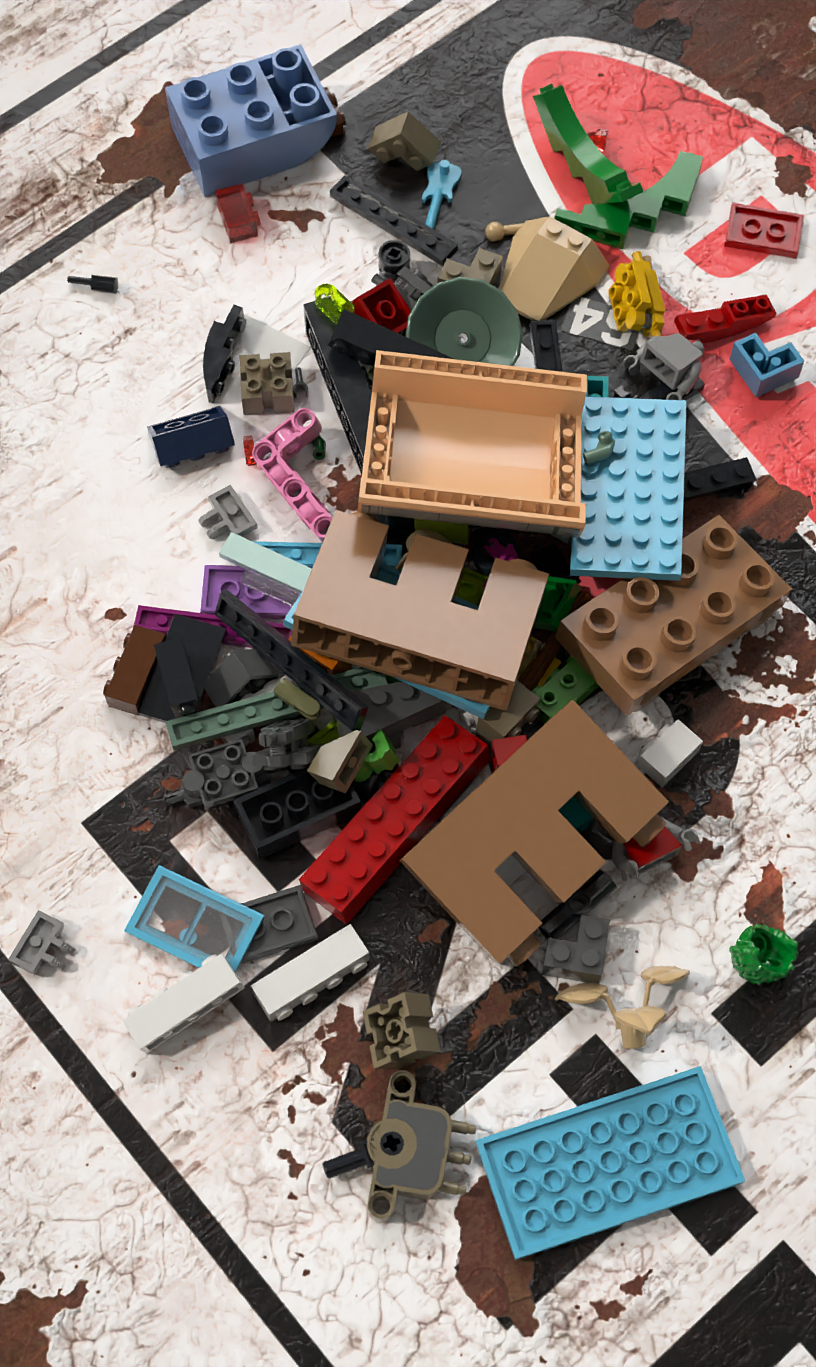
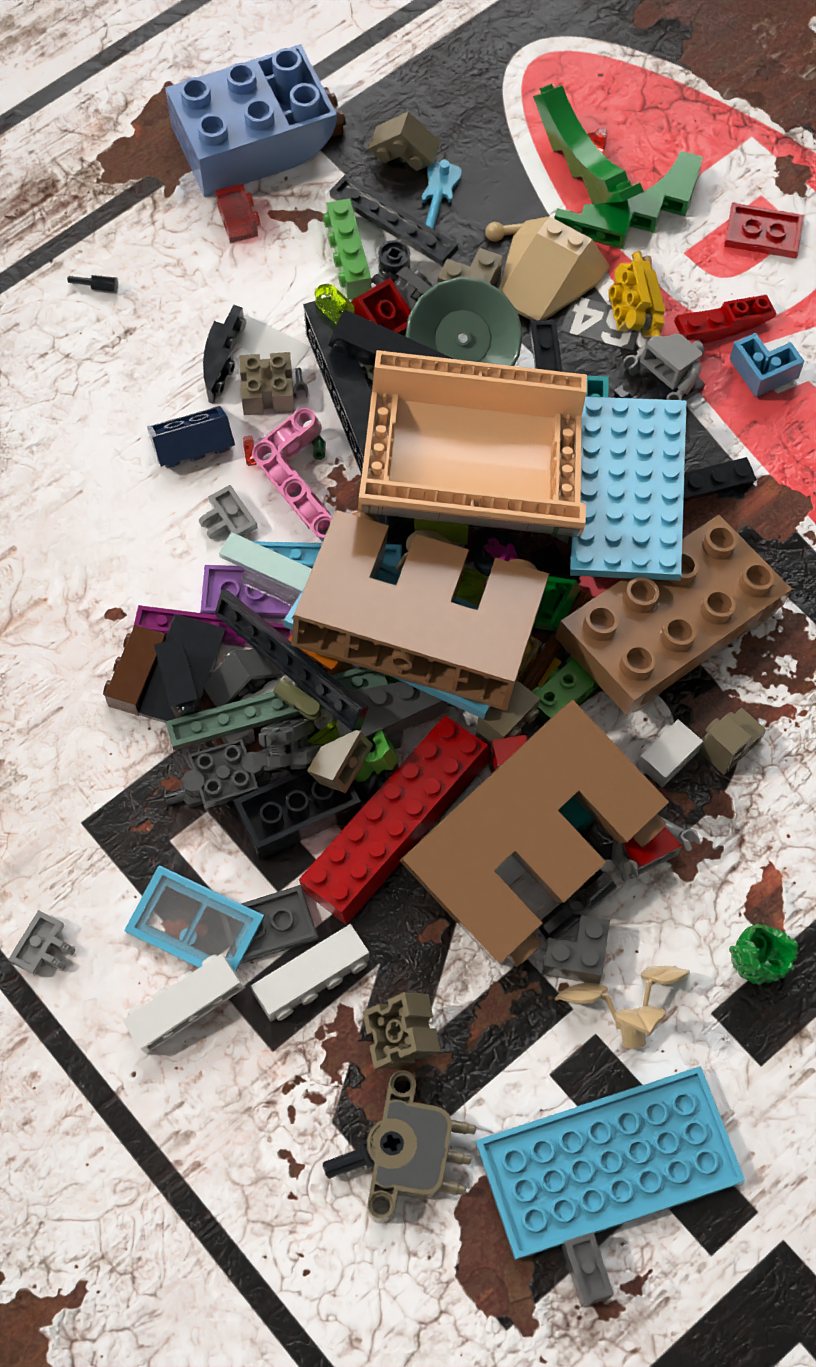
(348, 248): none -> bright green brick
(587, 1269): none -> flat silver panel
(603, 449): sand green arm -> none
(731, 739): none -> dark tan brick

